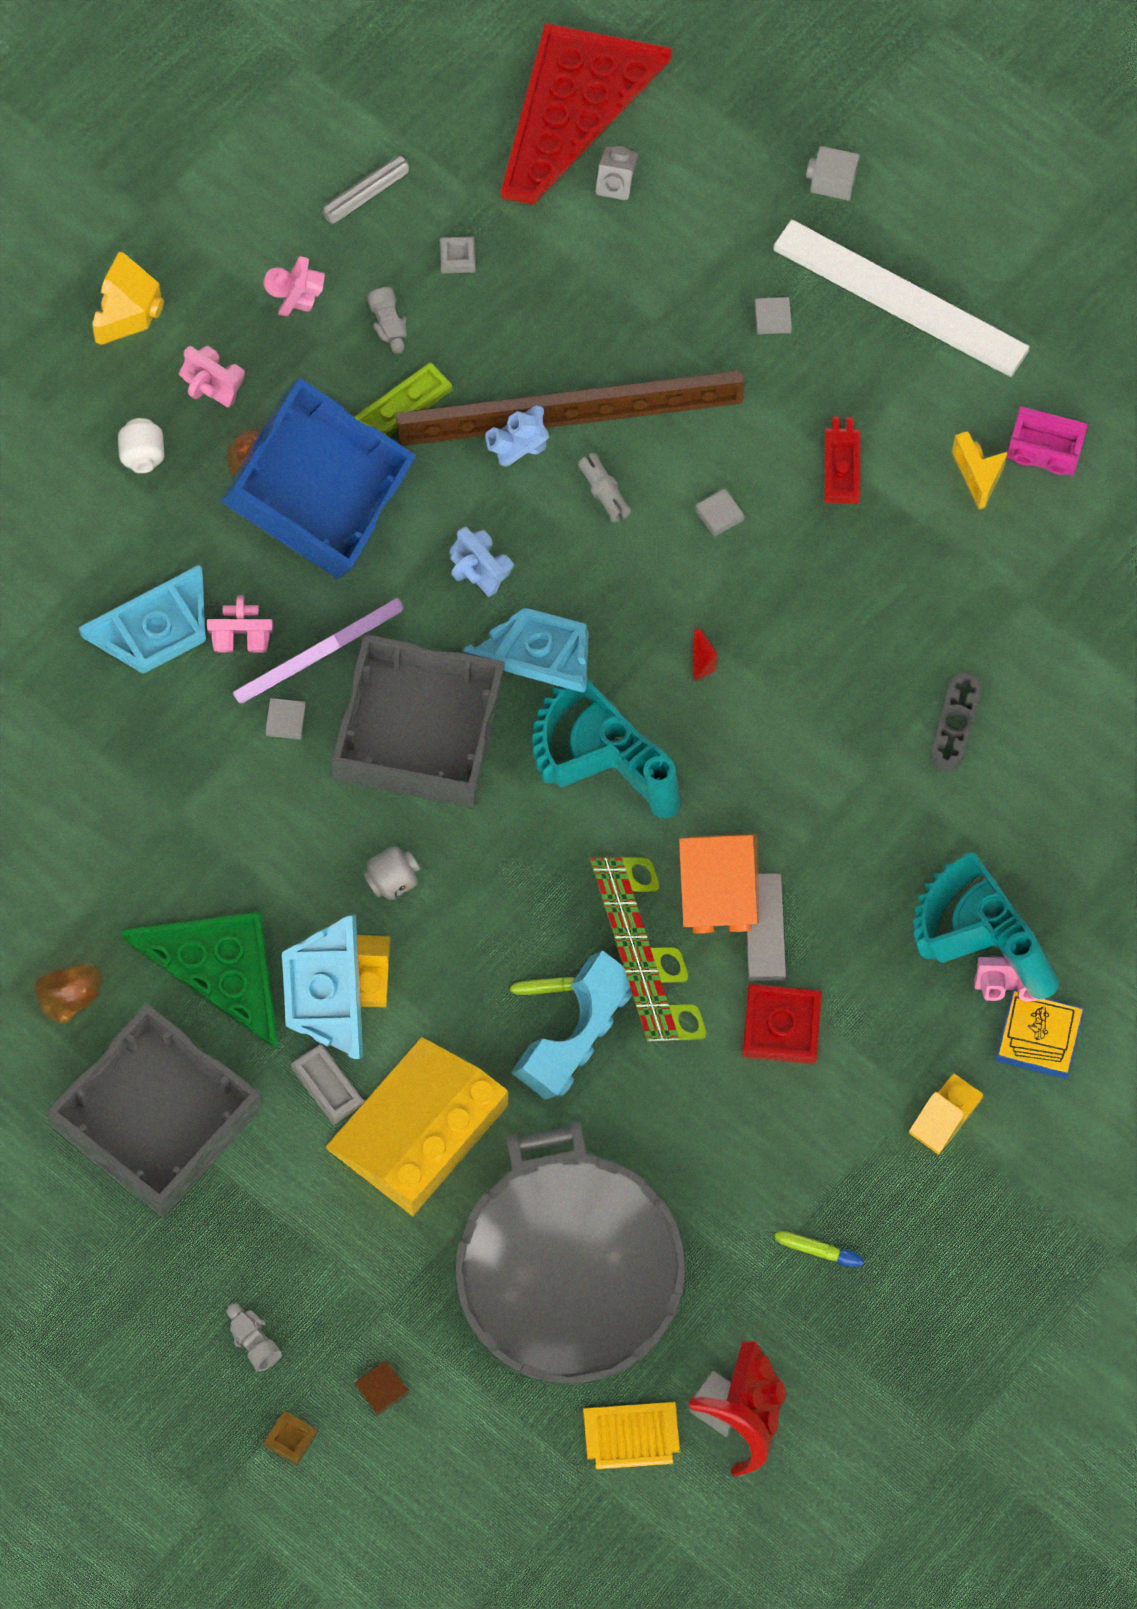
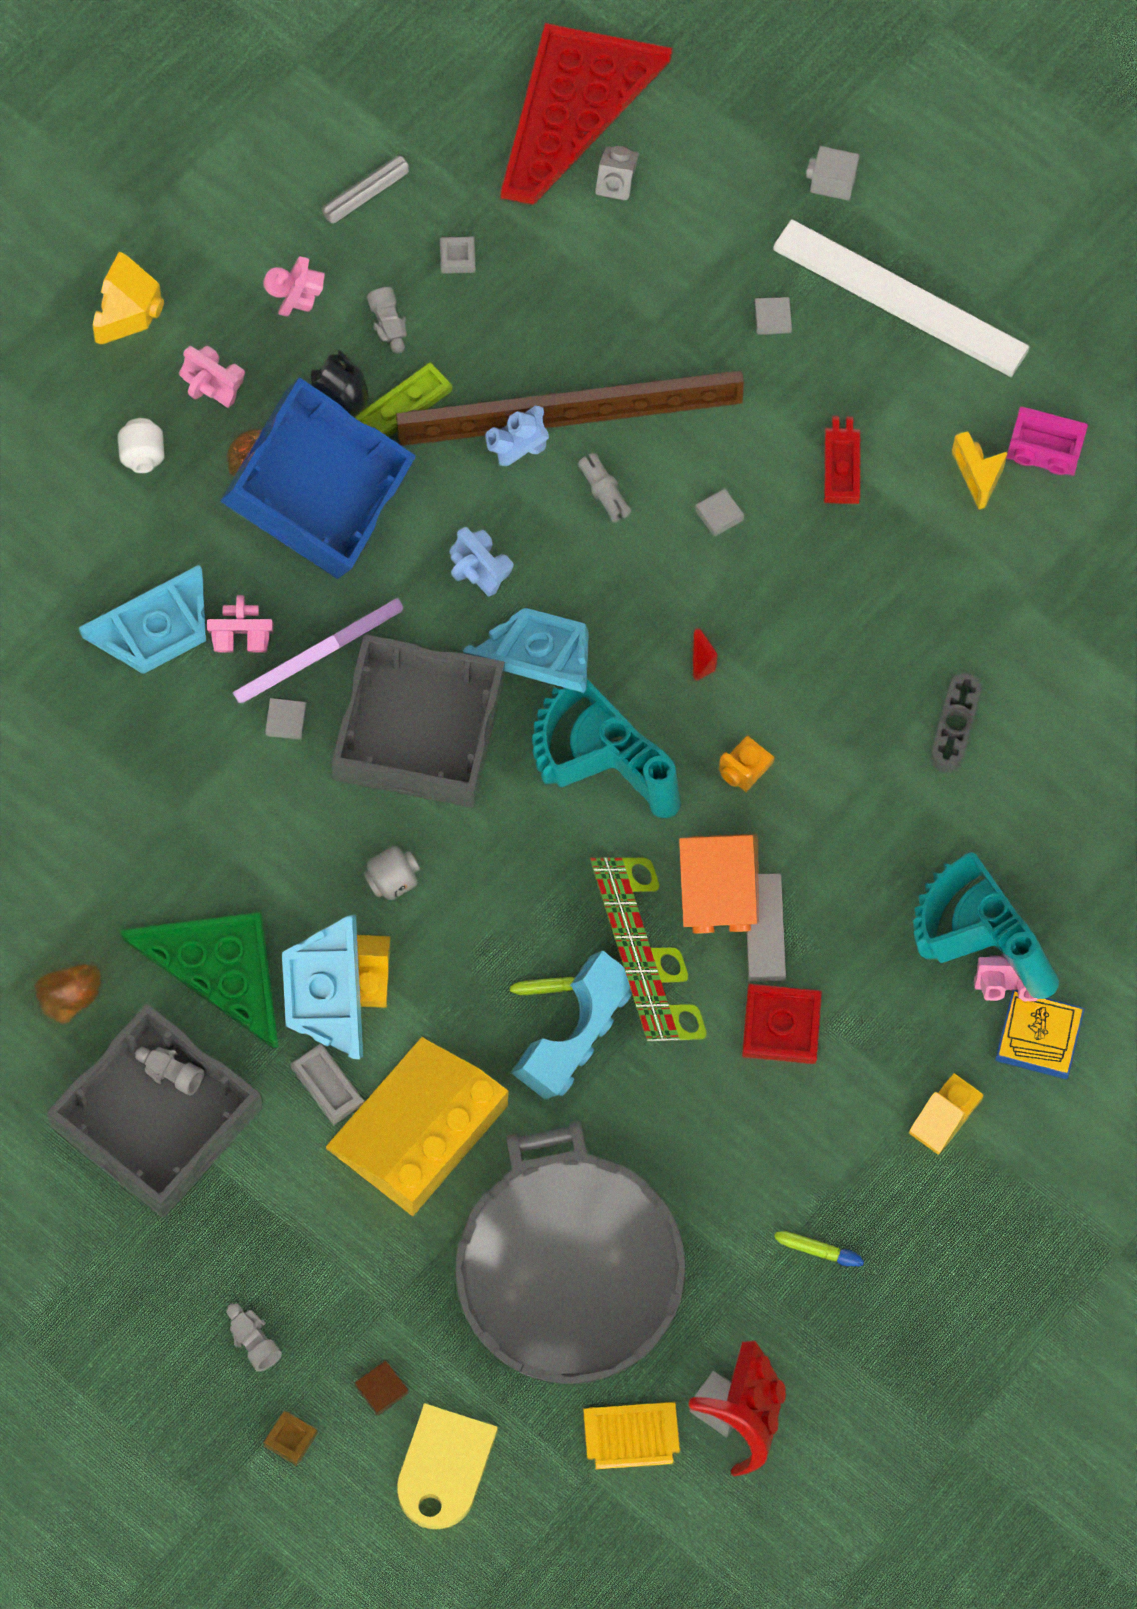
(162, 1064): none -> light grey piece
(342, 383): none -> black helmet
(444, 1464): none -> light yellow tile
(745, 764): none -> light orange bracket

